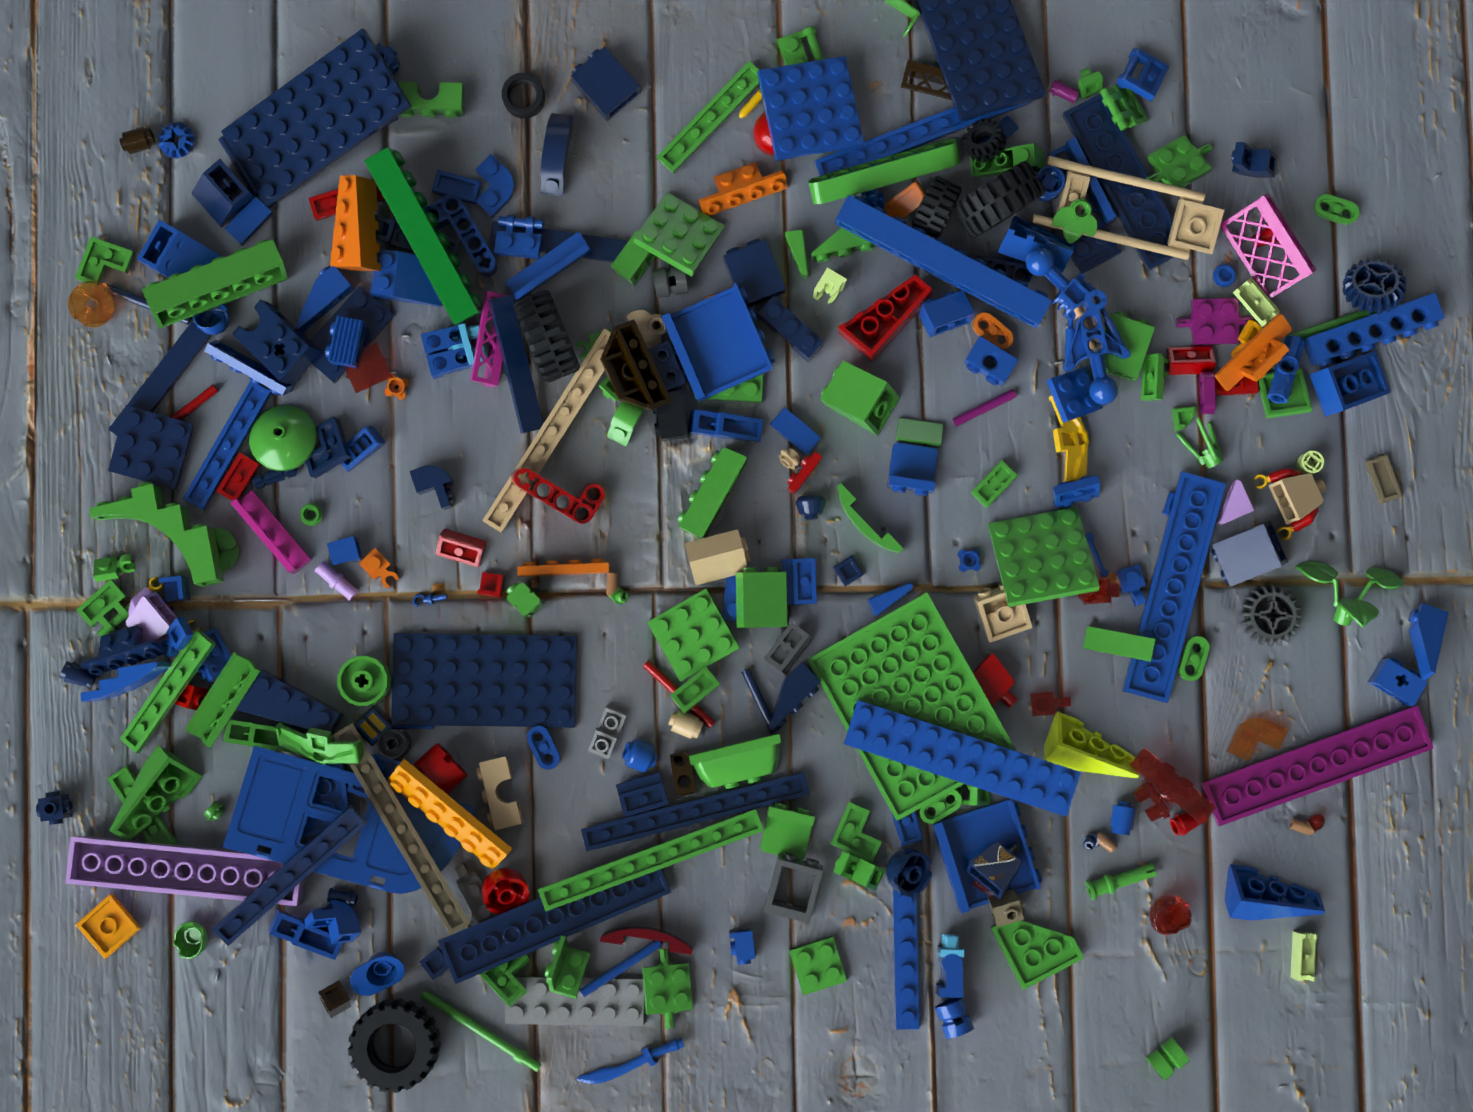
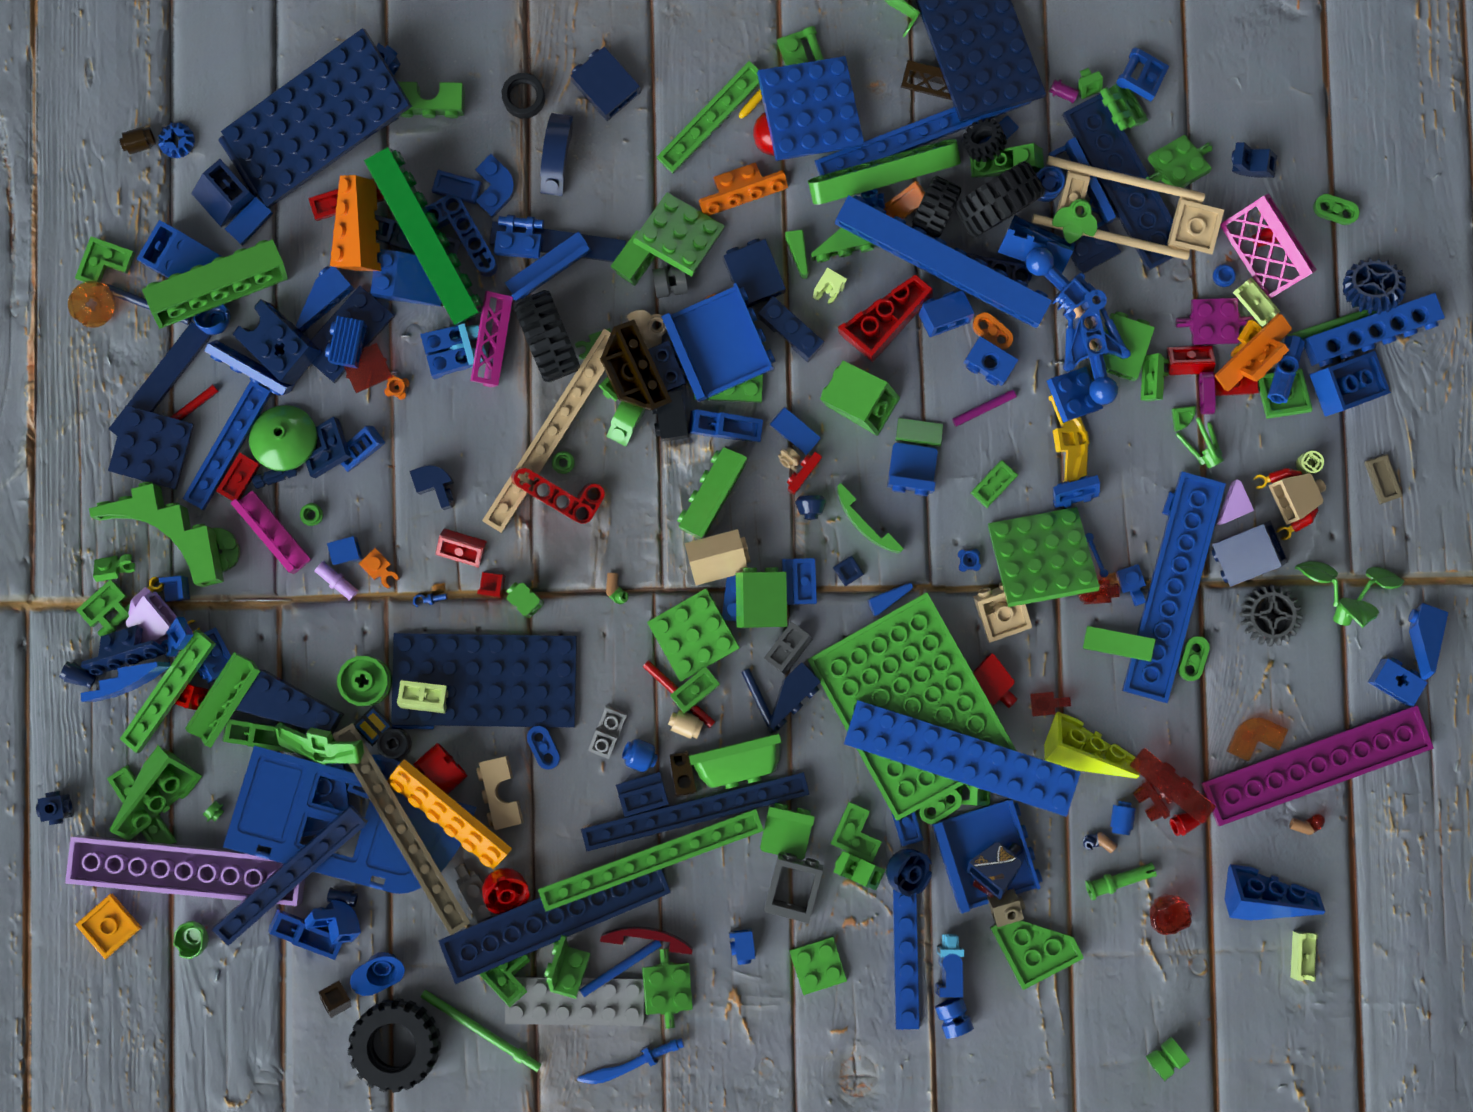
(422, 696): none -> yellowish green hinge
(434, 963): dark blue plate -> none
(516, 364): dark blue tile -> none
(563, 455): none -> bright green plate
(573, 567): orange plate -> none

